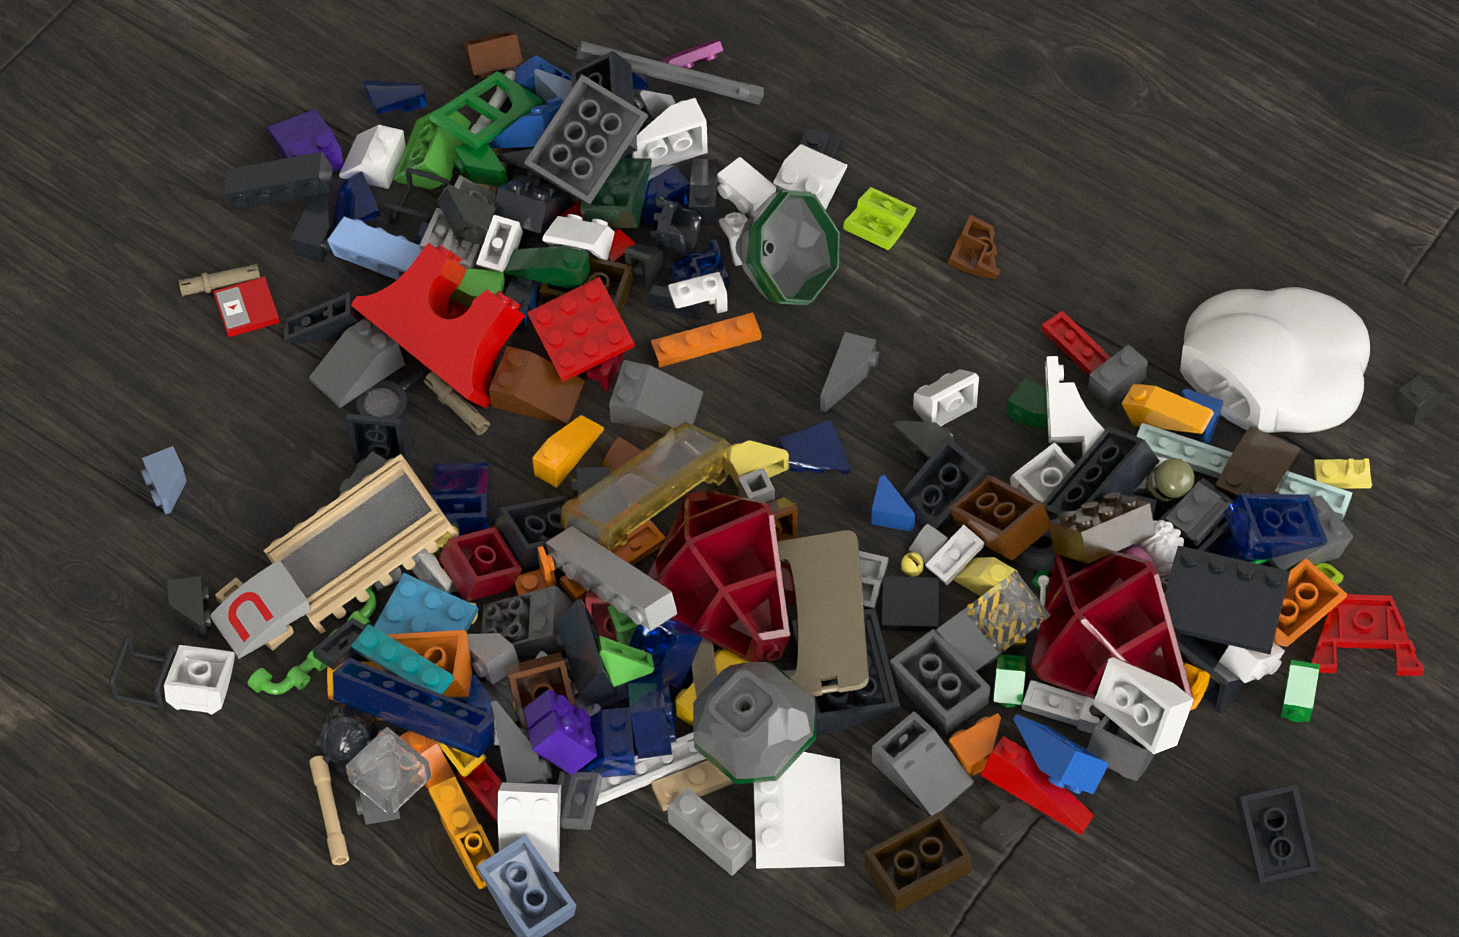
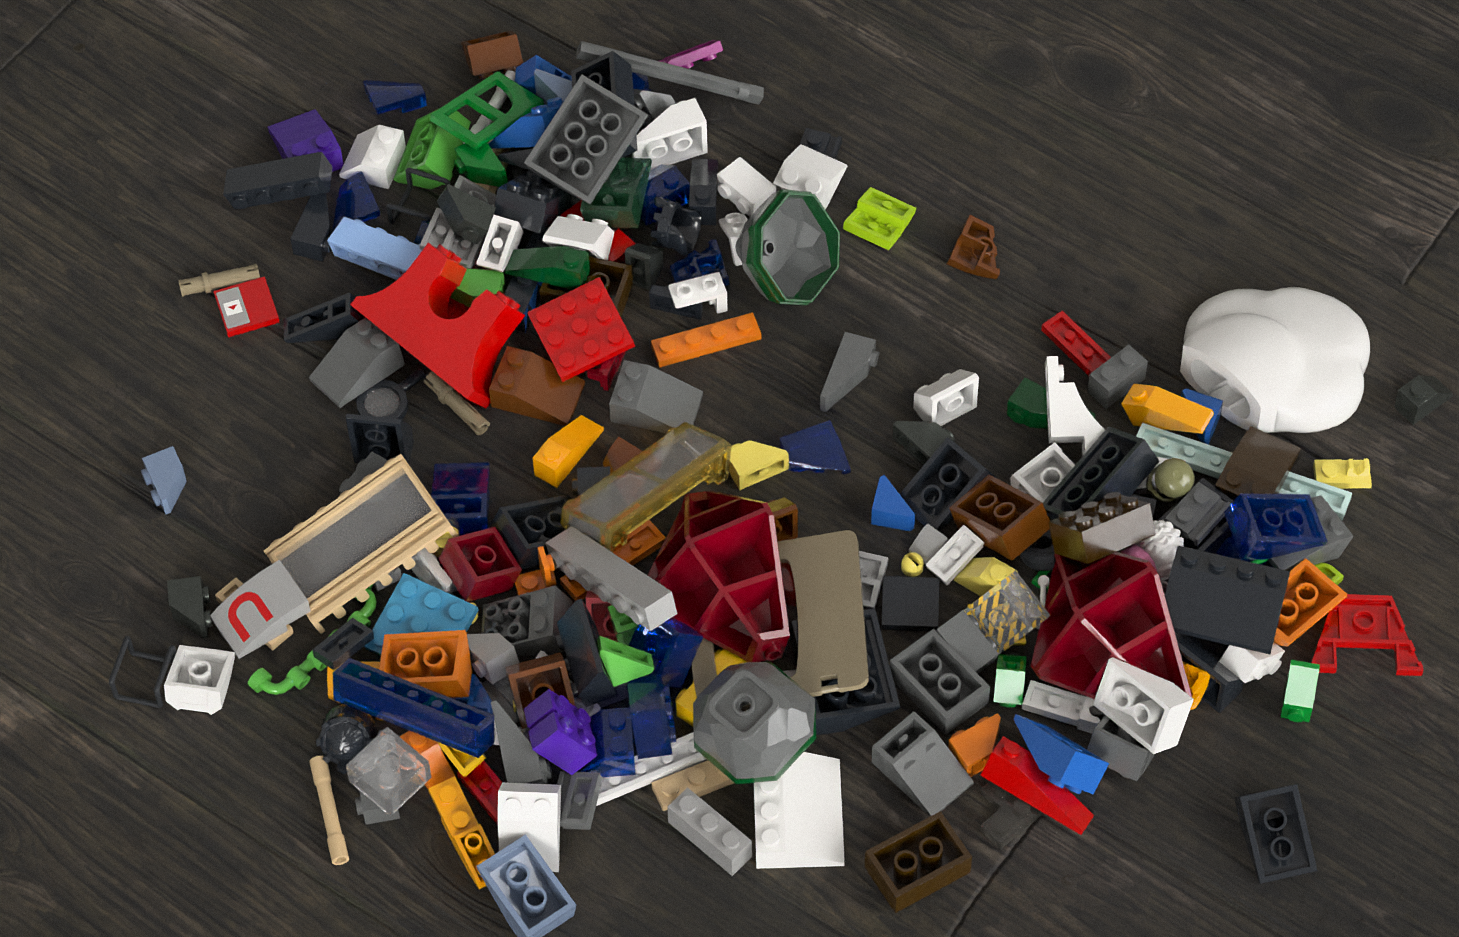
(401, 660): teal plate -> none
(756, 486): light grey brick -> none

